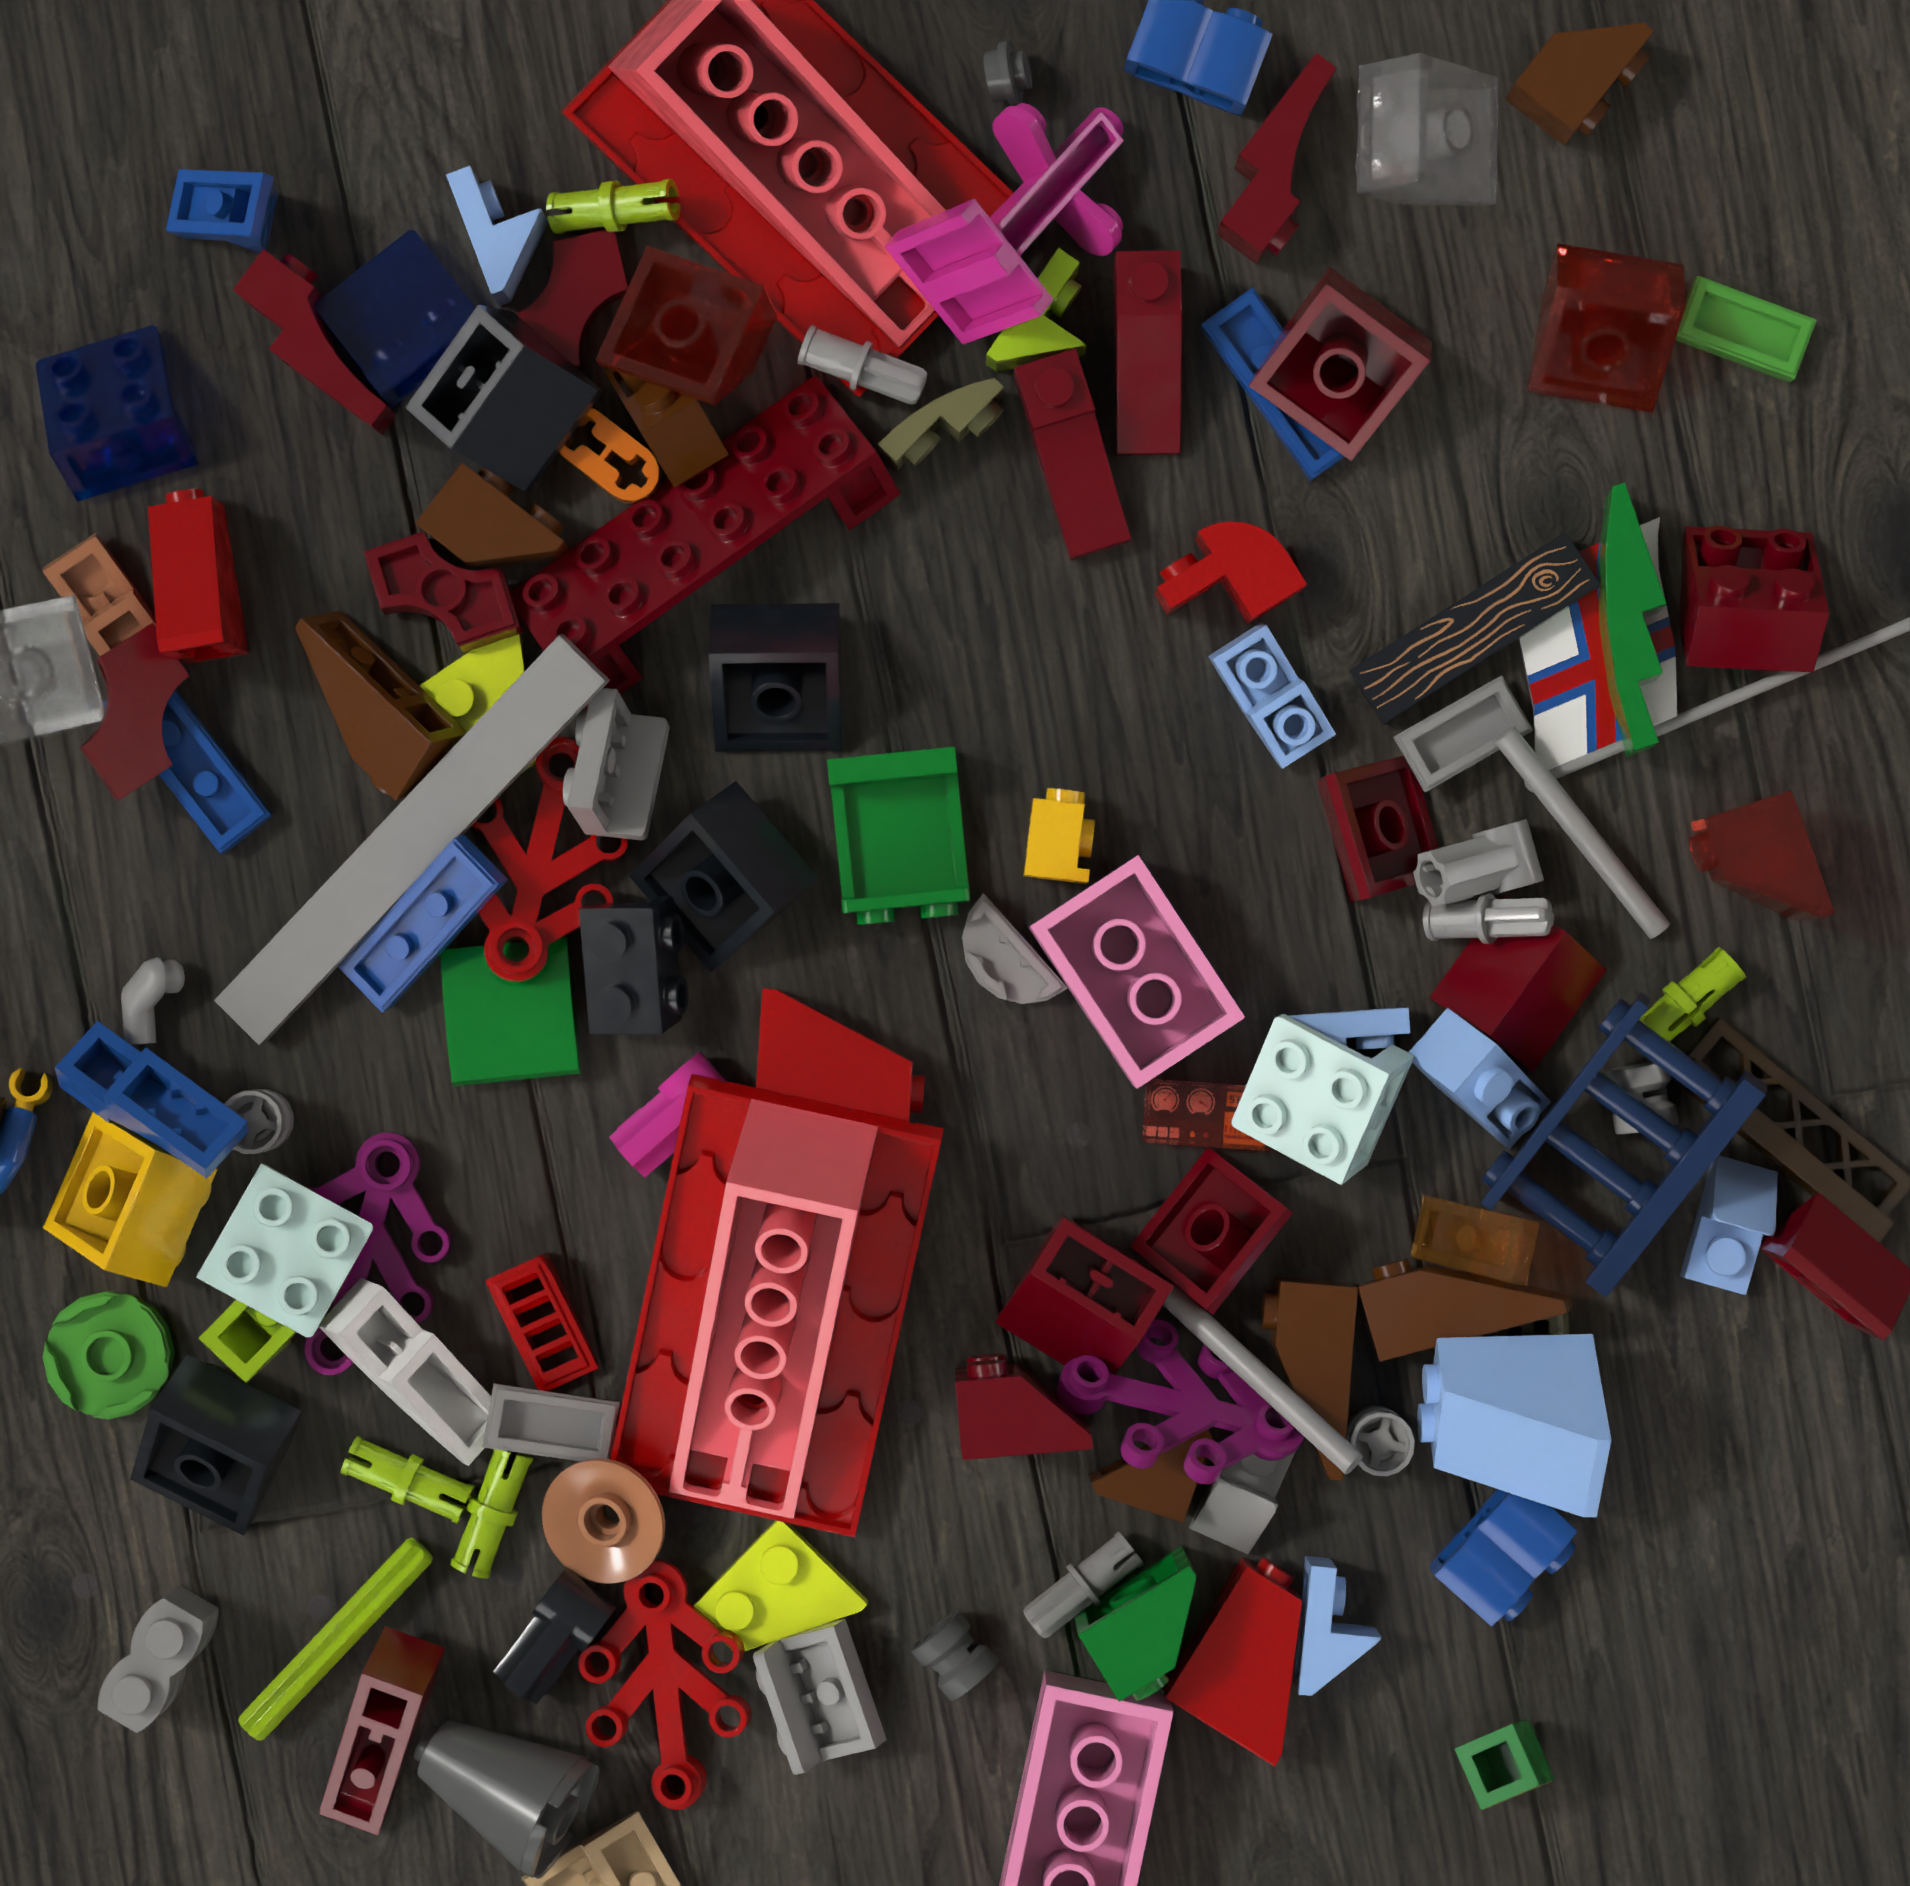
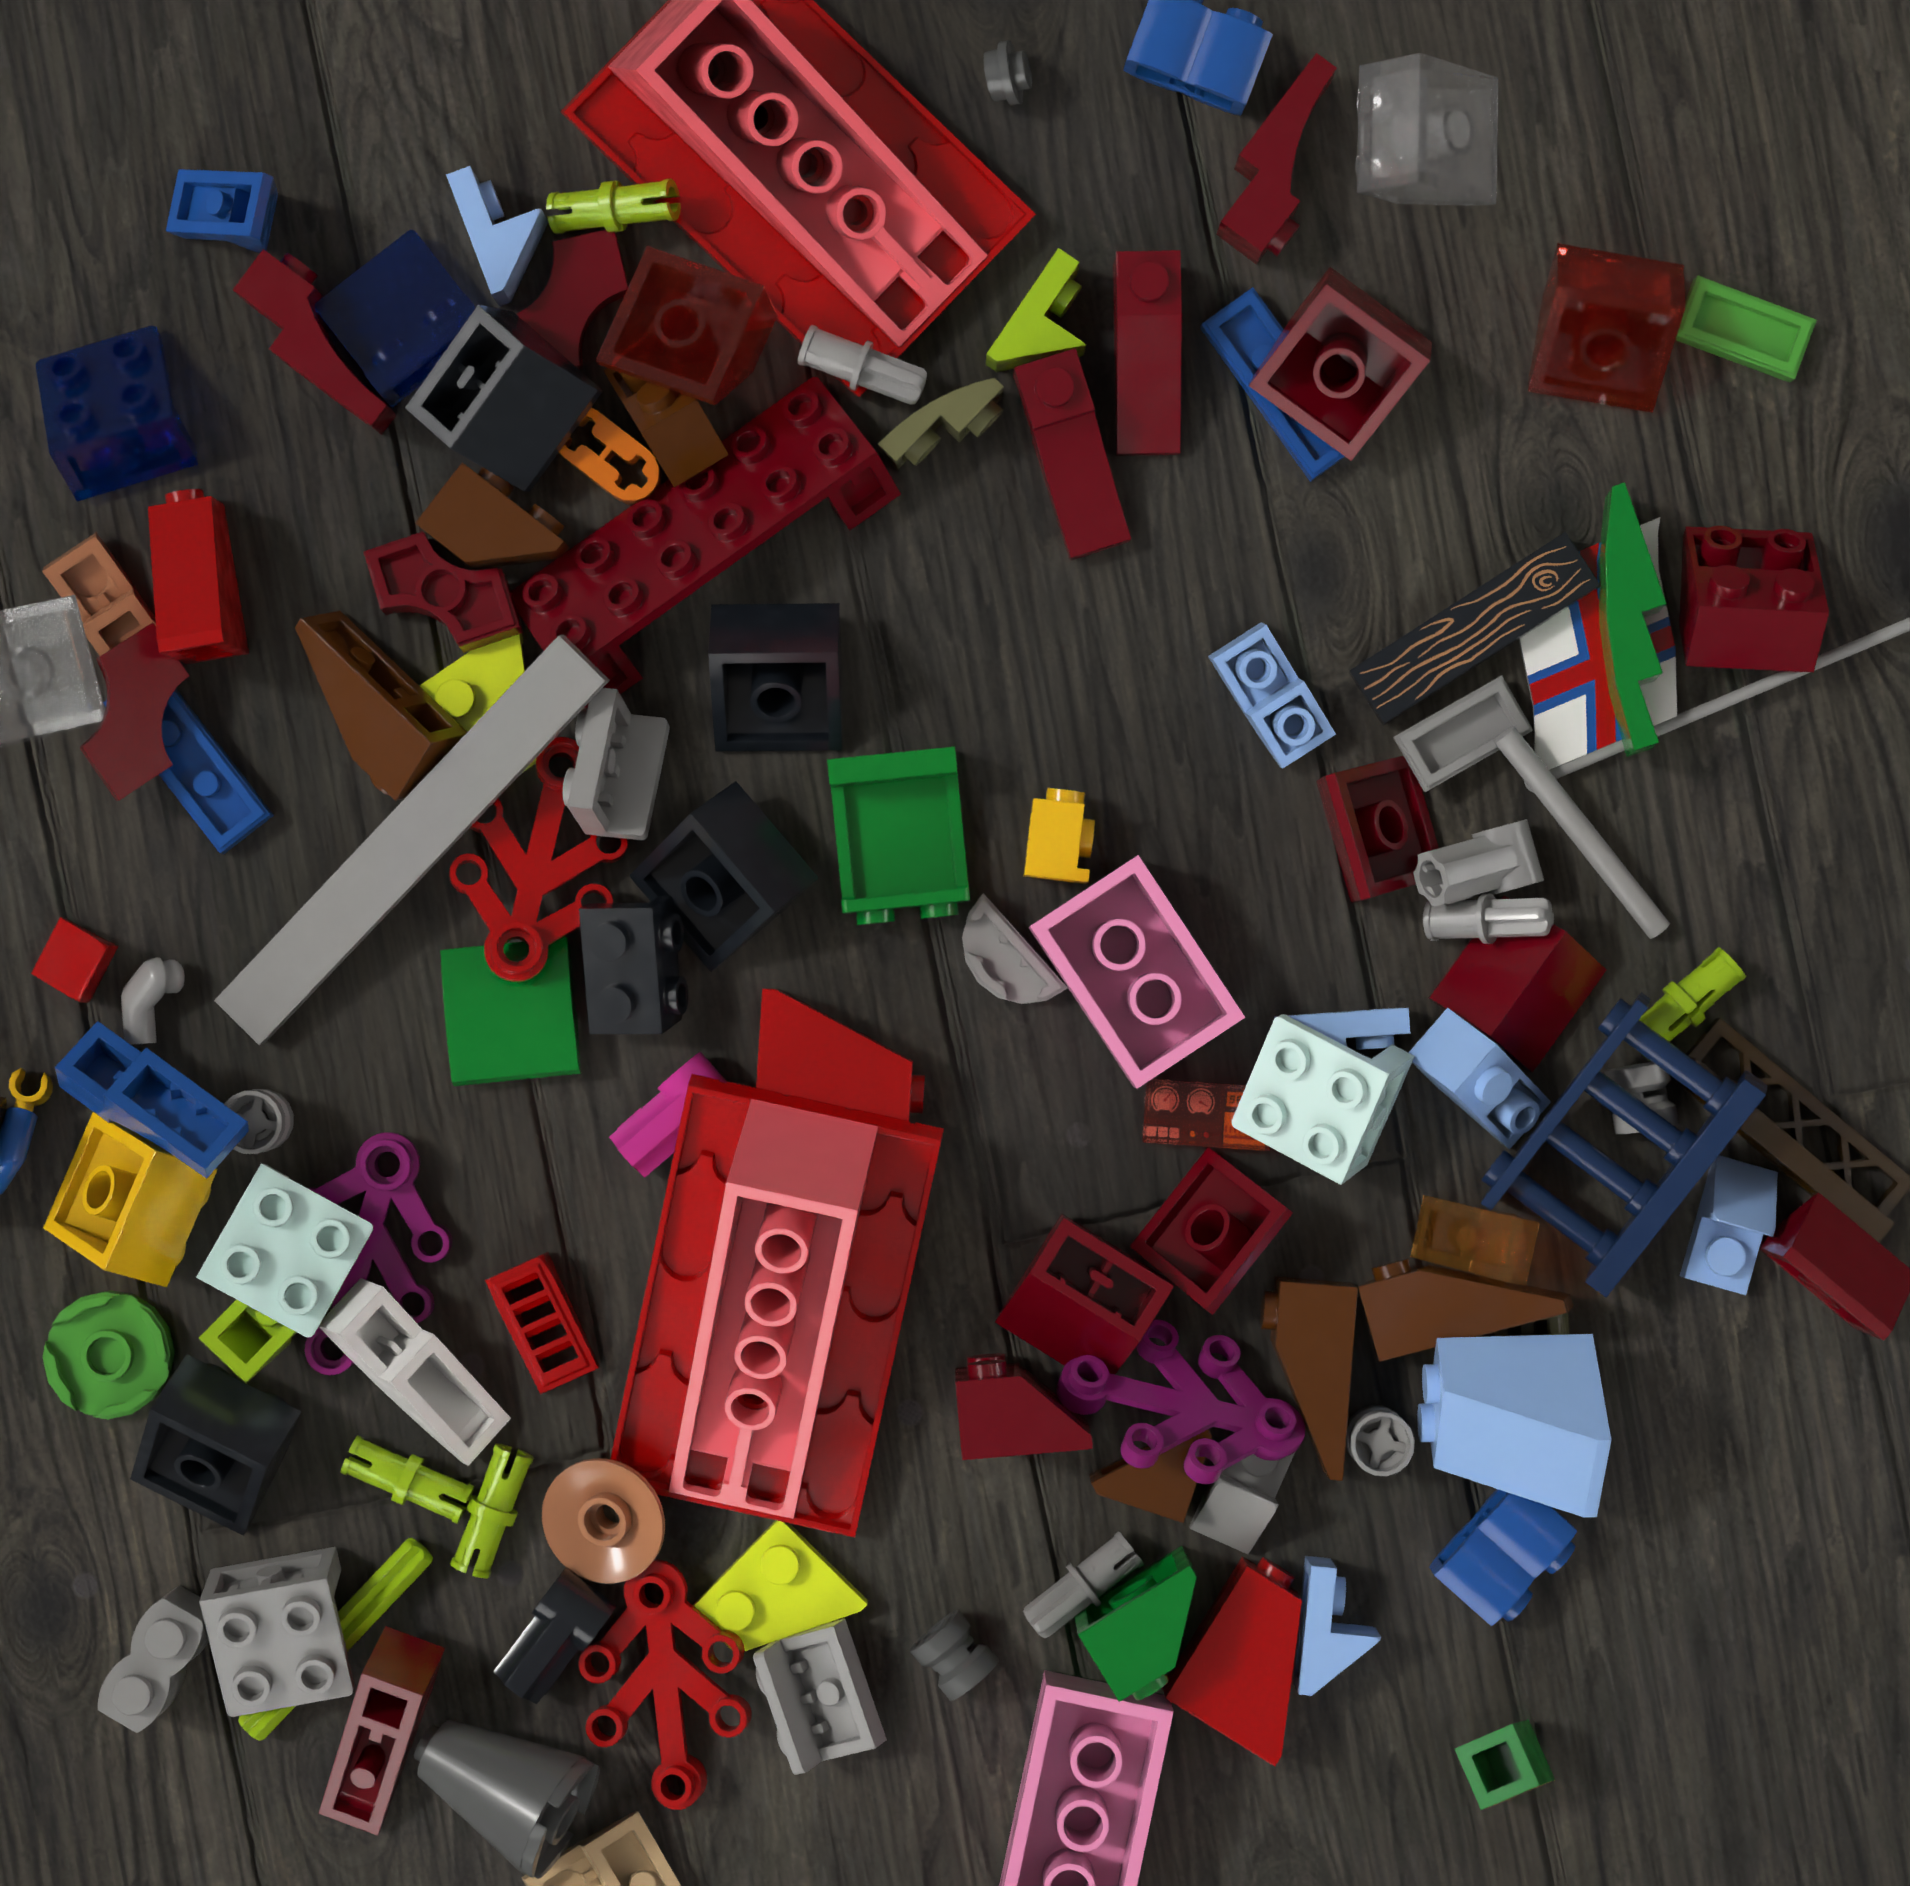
(74, 960): none -> red slope
(277, 1632): none -> light grey bracket
(423, 923): blue tile -> none
(550, 1423): light grey tile -> none
(973, 262): dark pink piece -> none
(1244, 560): red brick -> none
(1263, 1380): light grey bar -> none
(1574, 72): reddish brown slope -> none
(1763, 856): clear red slope -> none

